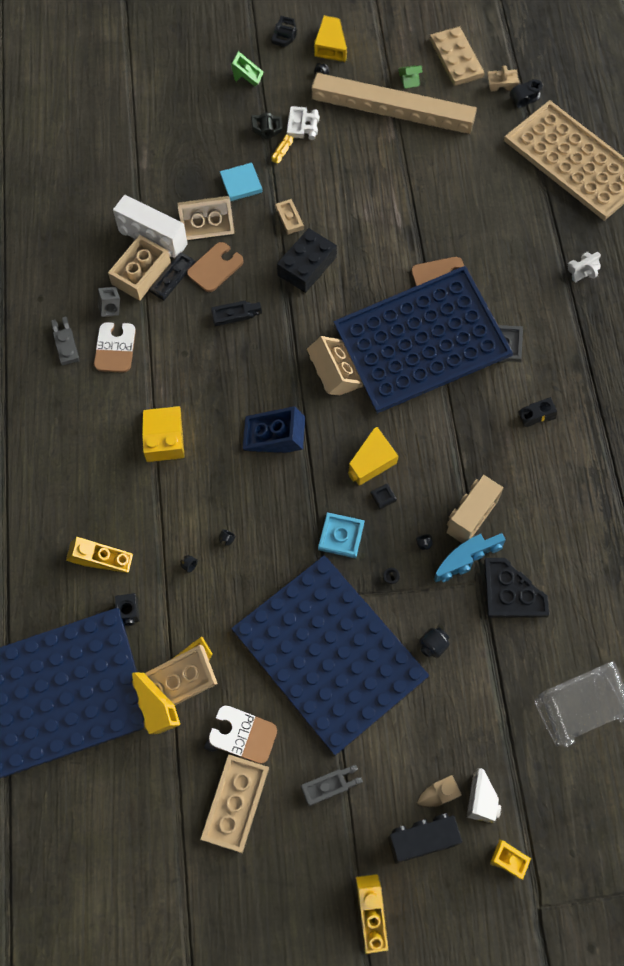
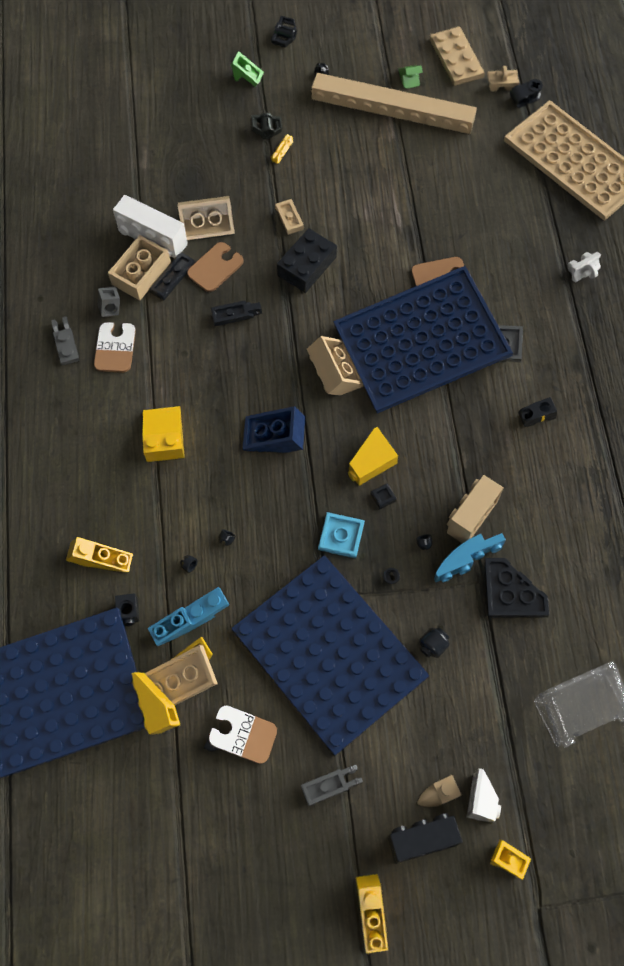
(188, 618): none -> dark azure slope
(235, 803): tan plate -> none
(241, 181): medium azure tile -> none
(297, 121): white plate -> none
(330, 40): yellow slope -> none

